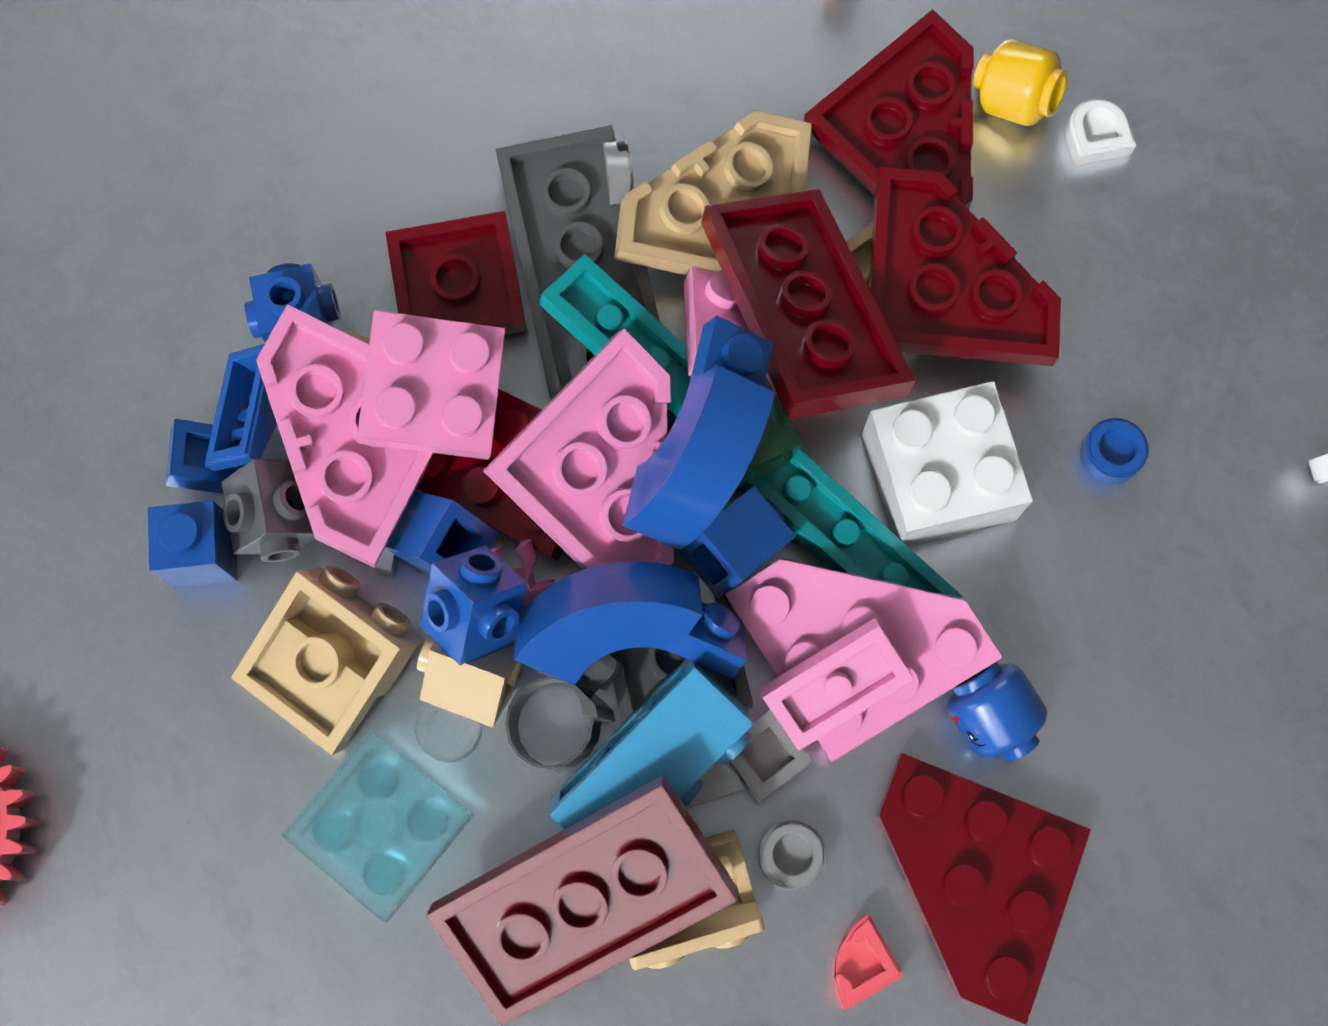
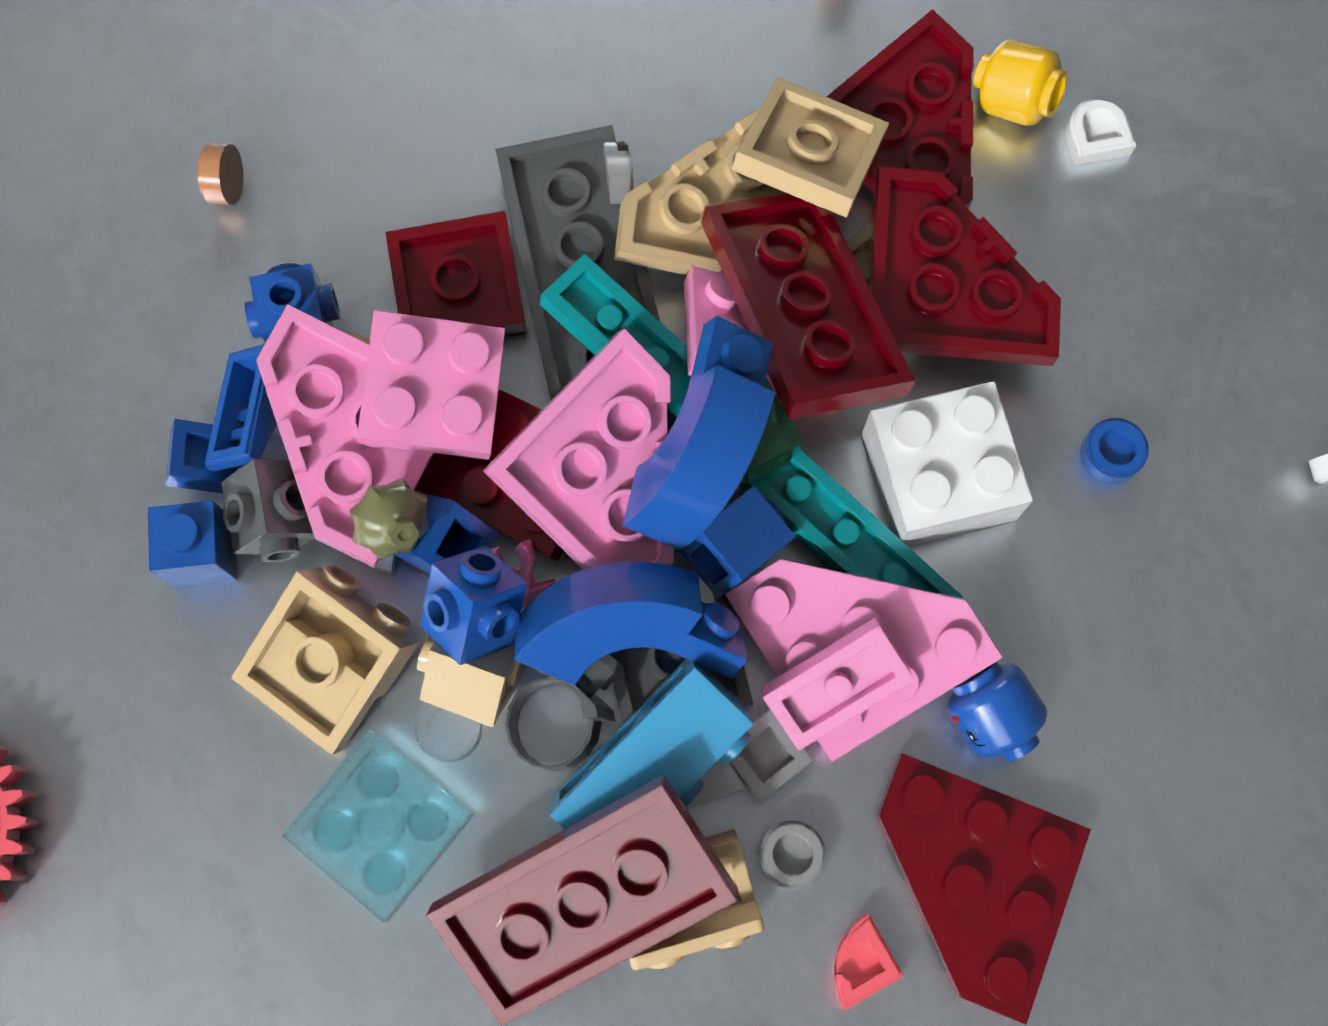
(220, 174): none -> nougat tile
(390, 518): none -> olive piece
(810, 147): none -> tan plate

